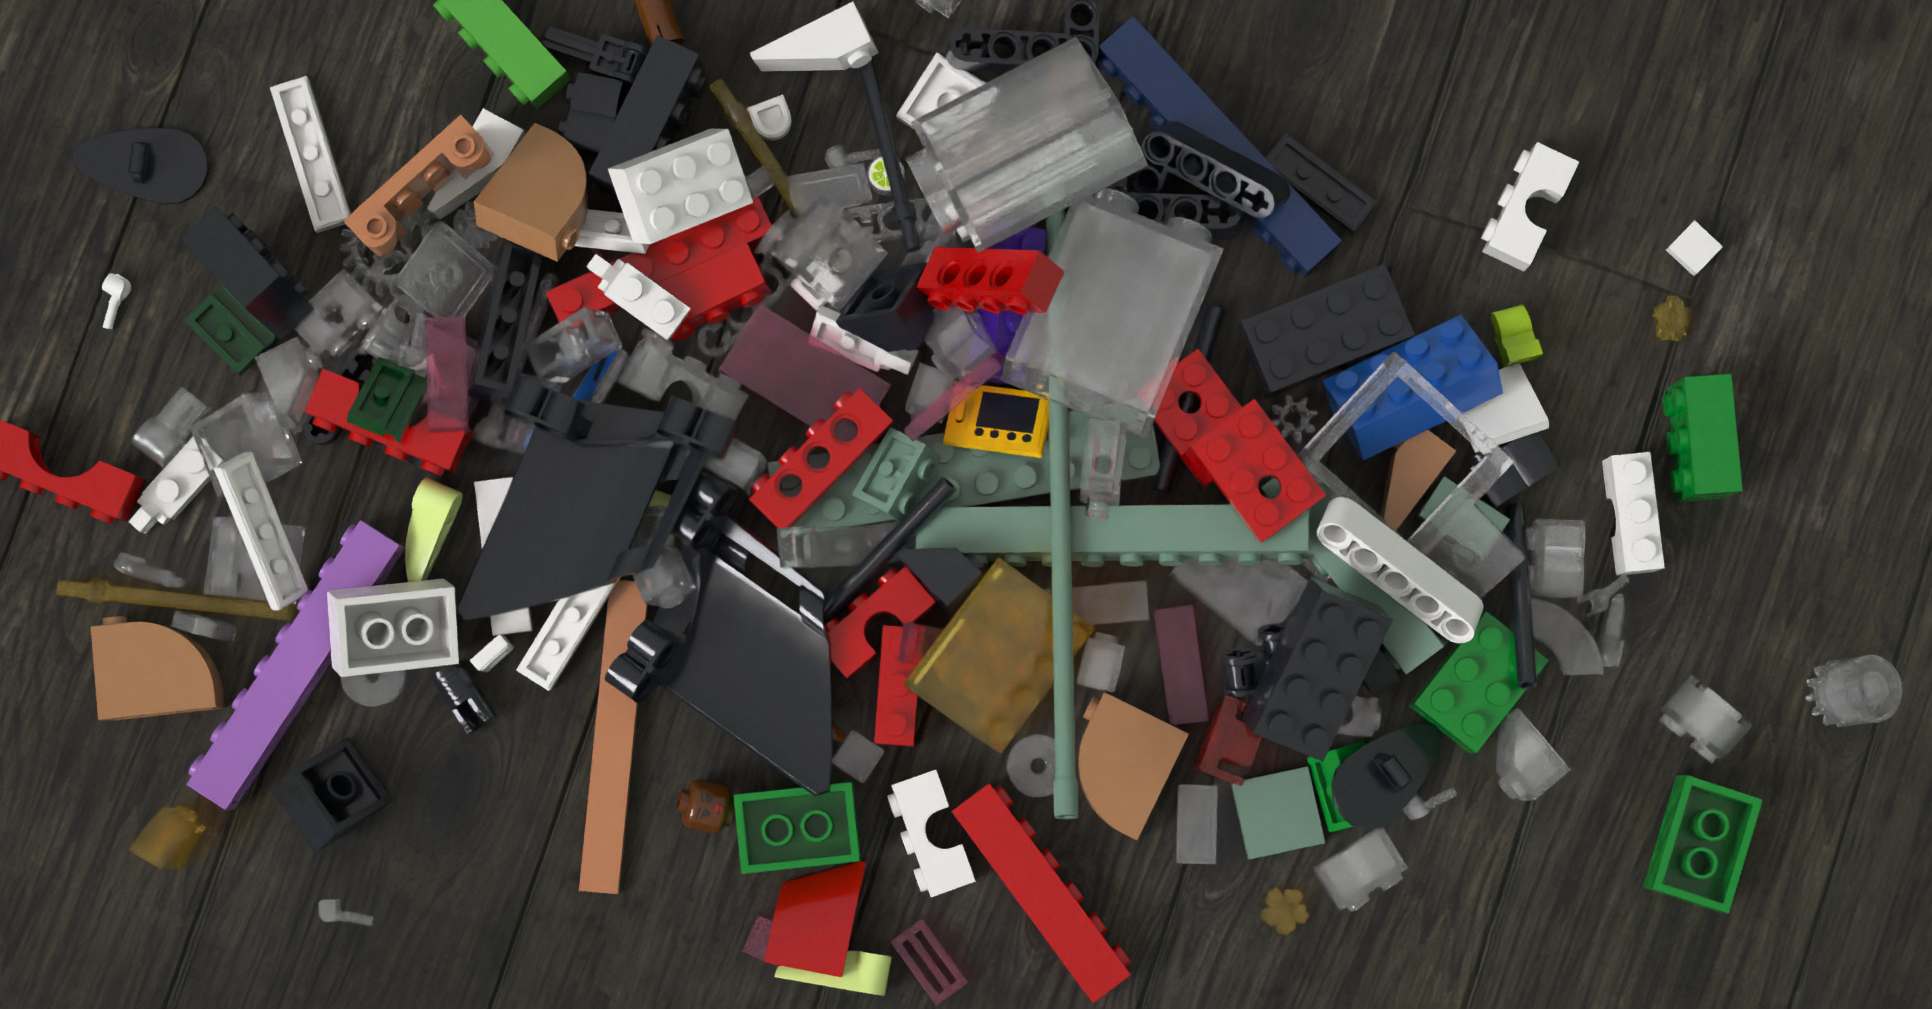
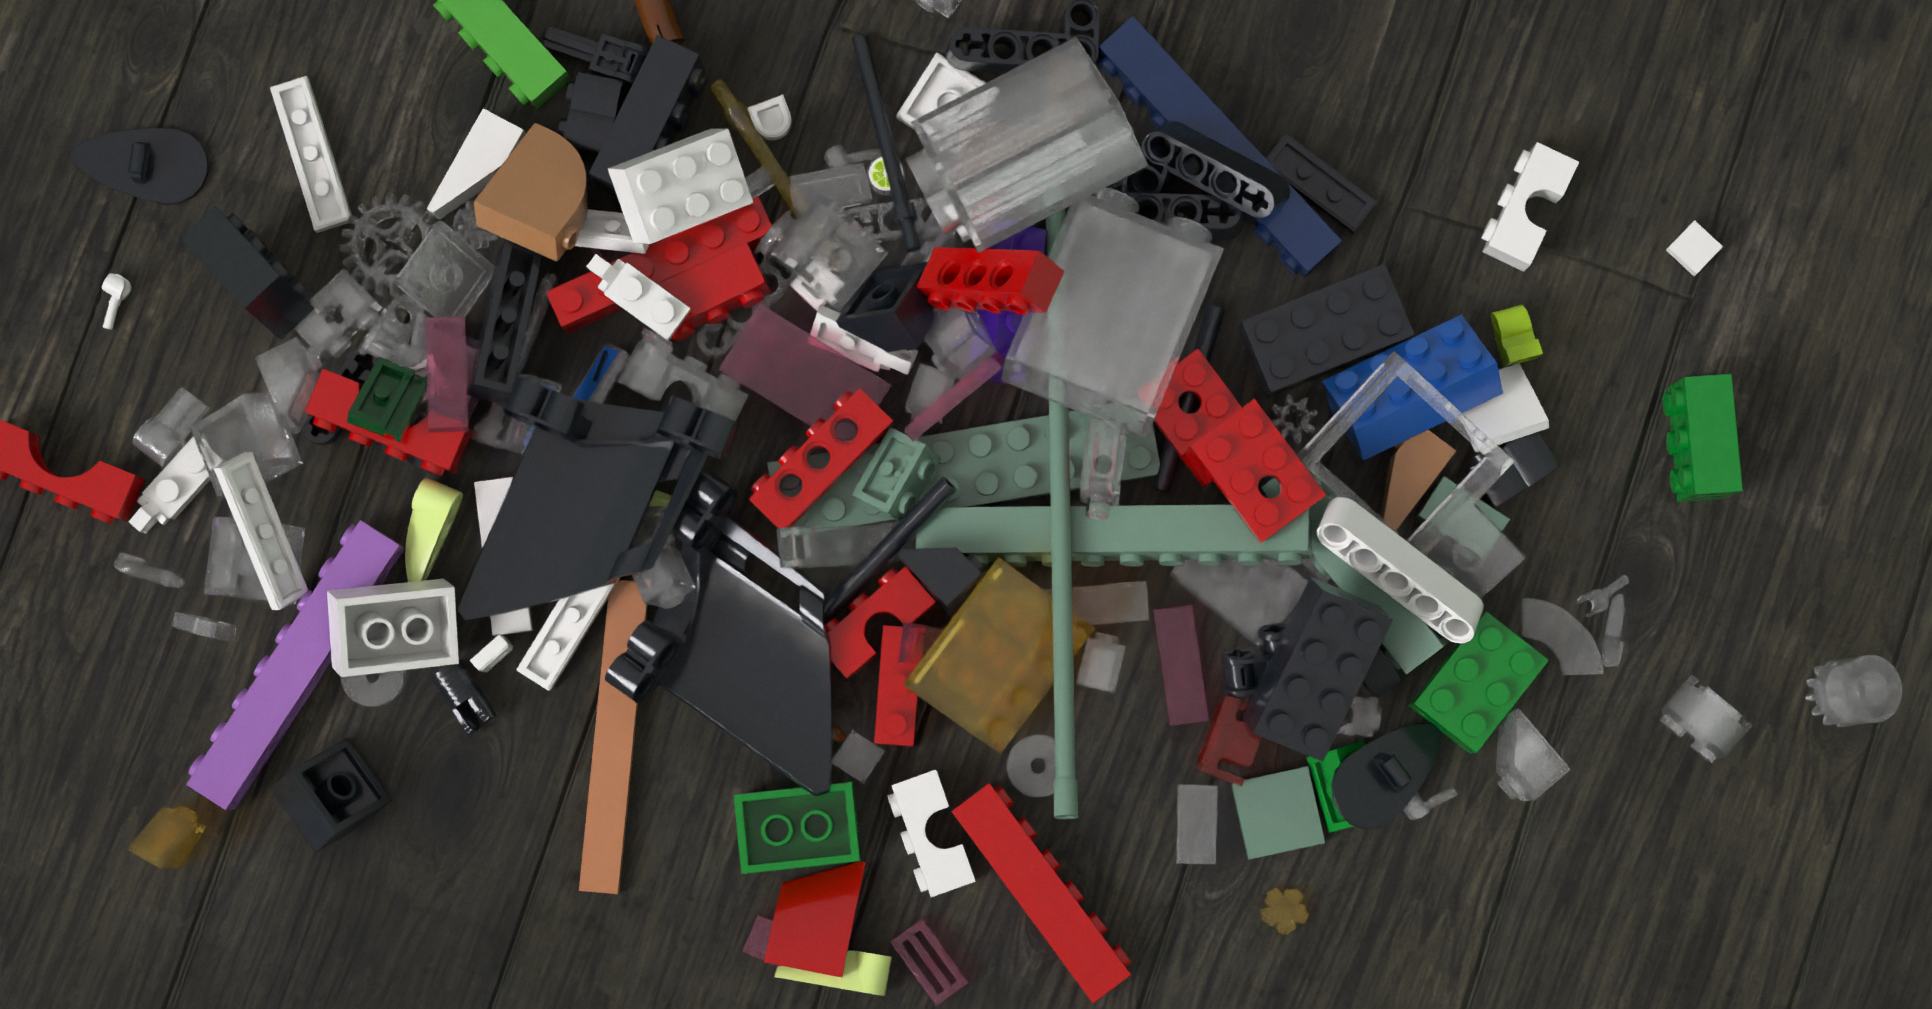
(100, 592): clear yellow bar -> none
(151, 671): medium nougat brick -> none
(230, 330): dark green plate -> none
(331, 911): clear hand -> none
(454, 148): nougat piece -> none
(573, 345): clear brick -> none
(706, 806): reddish brown head -> none
(740, 467): clear brick -> none
(827, 43): white slope -> none
(1000, 422): yellow container -> none
(1125, 762): medium nougat brick -> none
(1361, 869): clear brick -> none
(1521, 601): black piece -> none
(1556, 558): clear brick -> none
(1637, 534): white arch -> none
(1672, 319): clear yellow plant -> none
(1702, 843): green brick -> none

